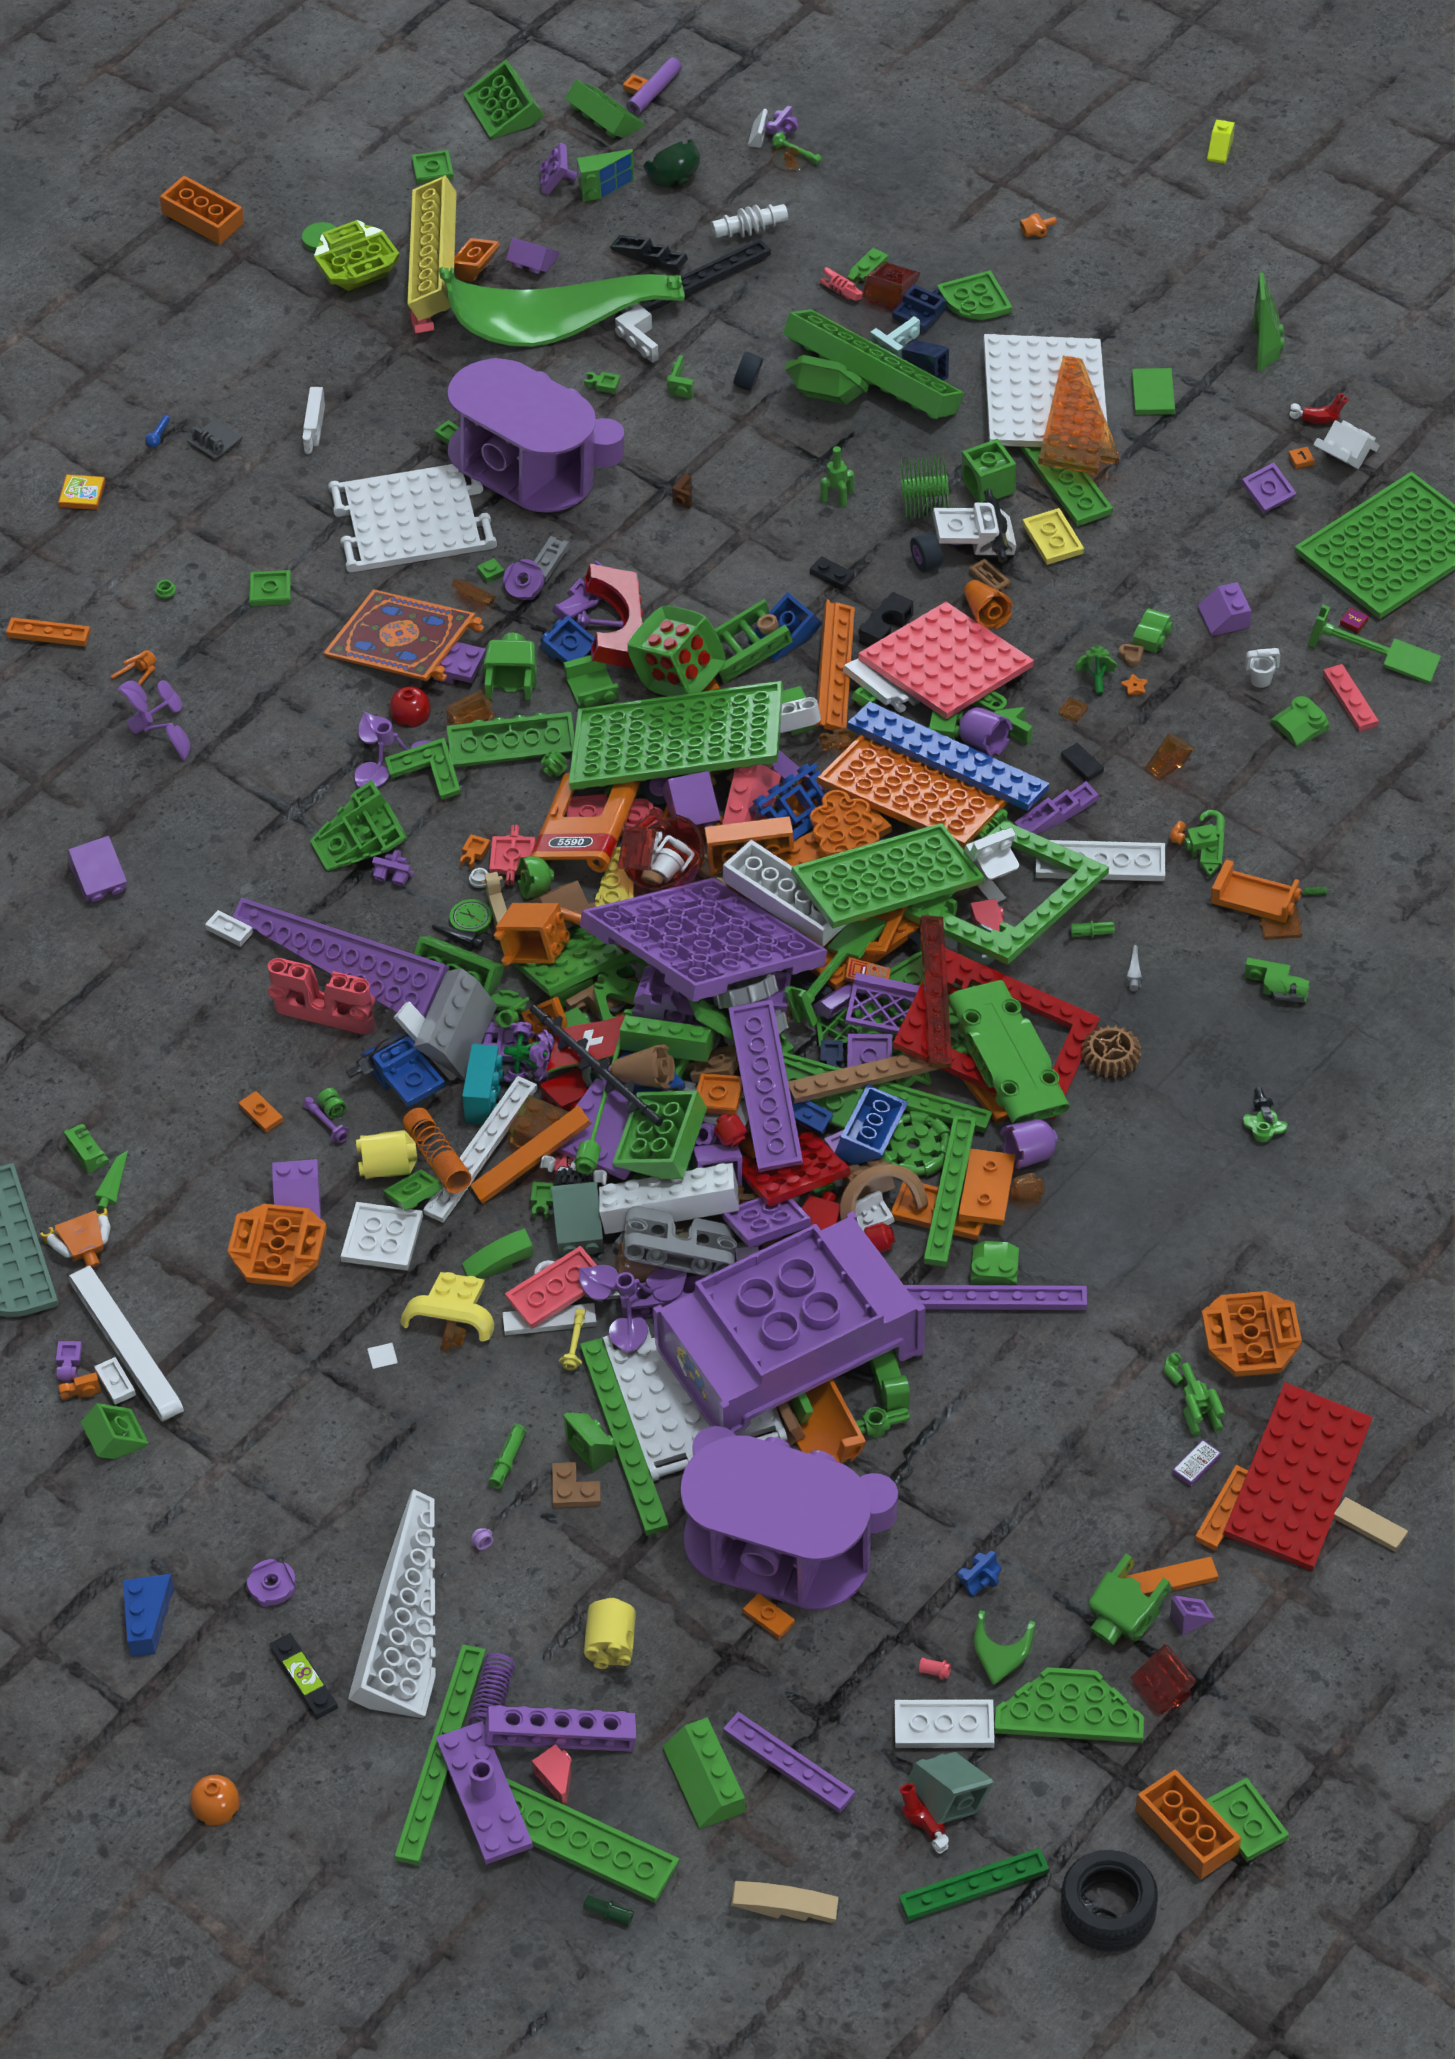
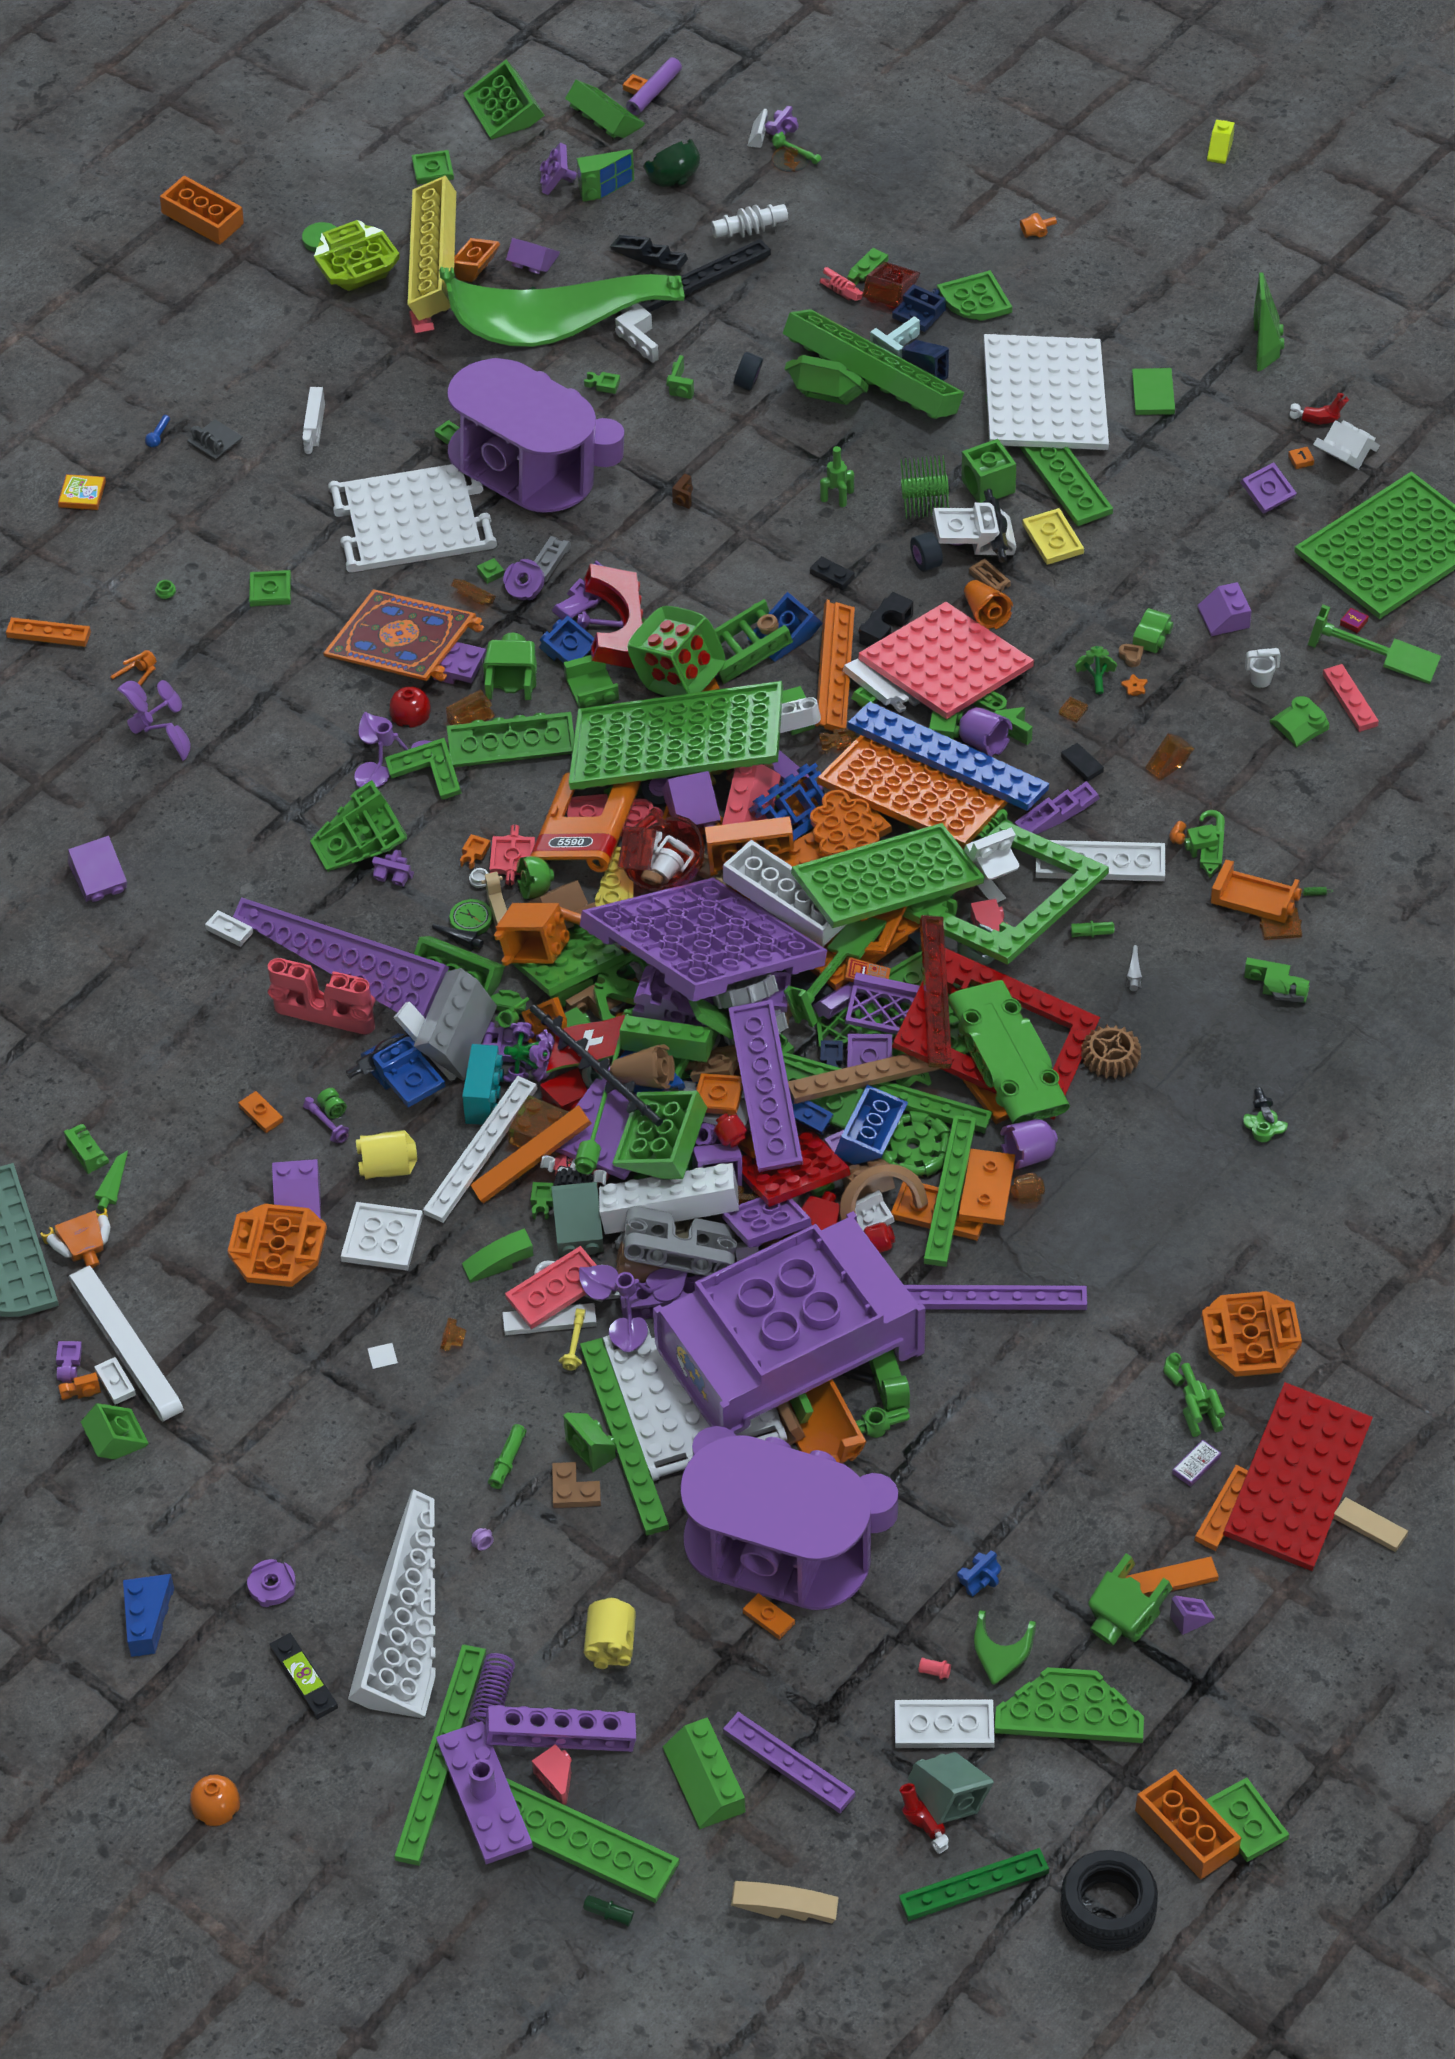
(413, 1189): bright green plate -> none
(446, 1164): orange piece -> none
(455, 1300): light yellow piece -> none
(553, 763): bright green gear -> none
(994, 1263): bright green slope -> none
(1076, 426): clear orange wing -> none
(1164, 1680): clear red plate -> none

